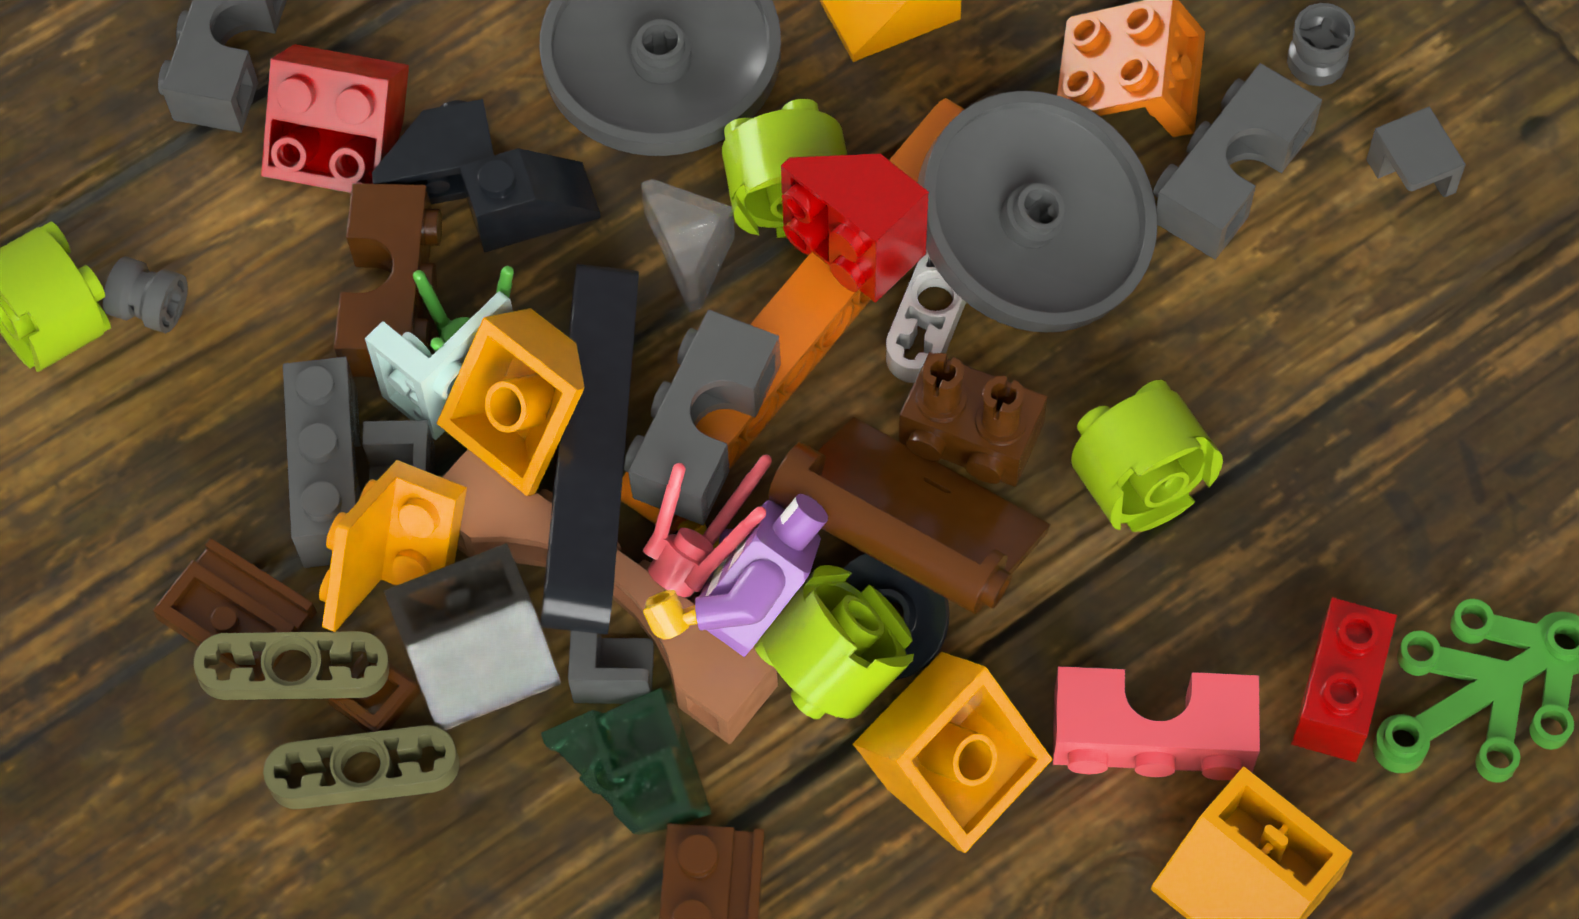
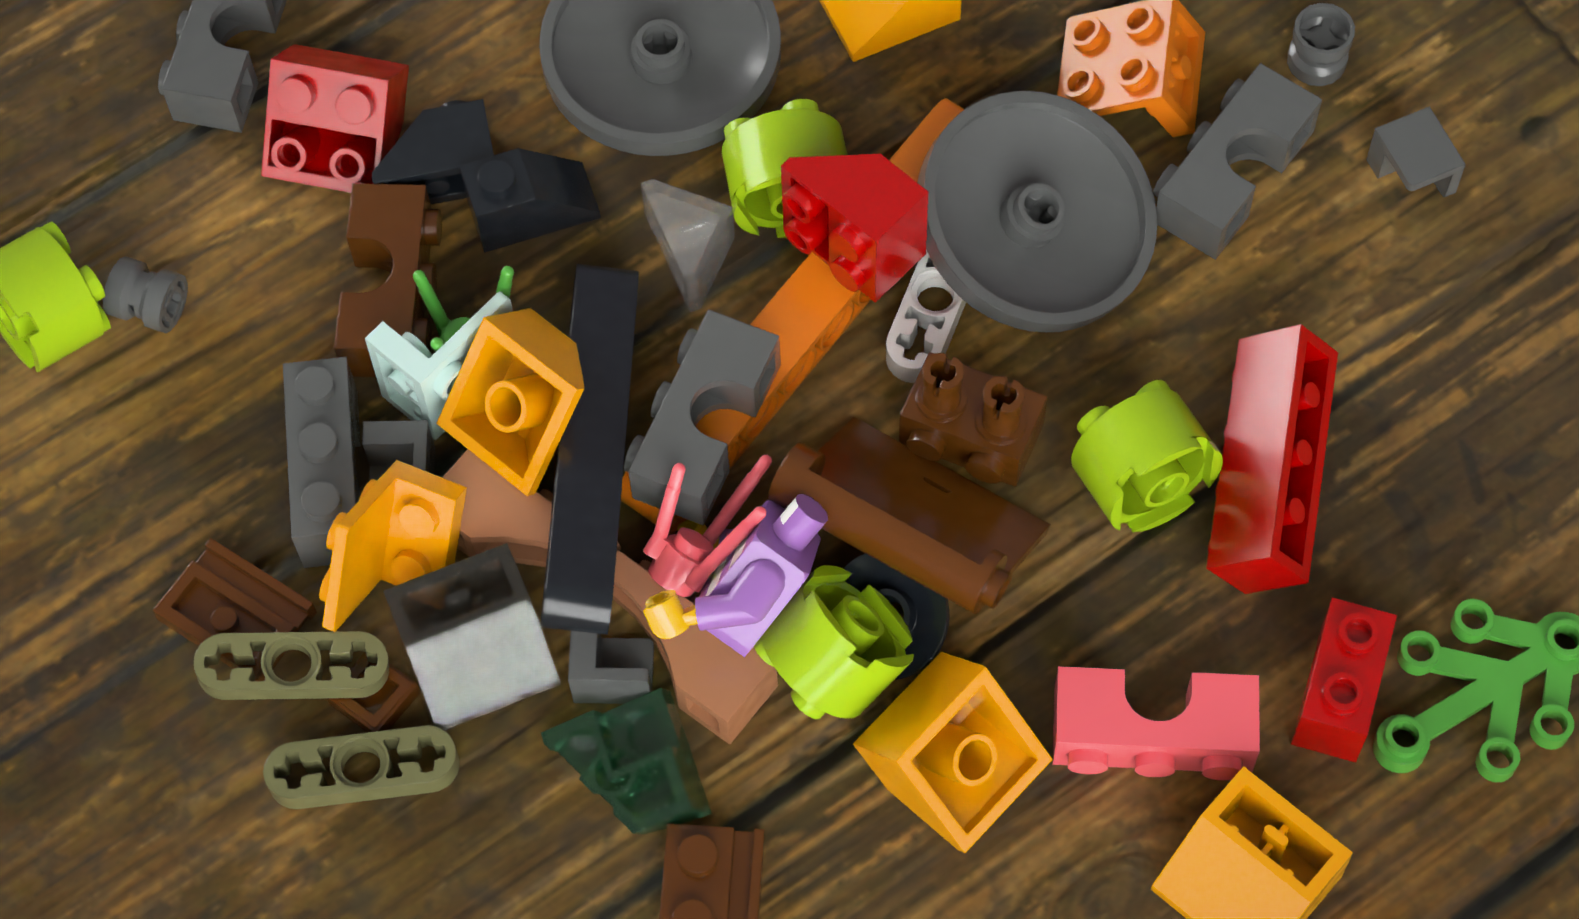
(1272, 460): none -> red brick

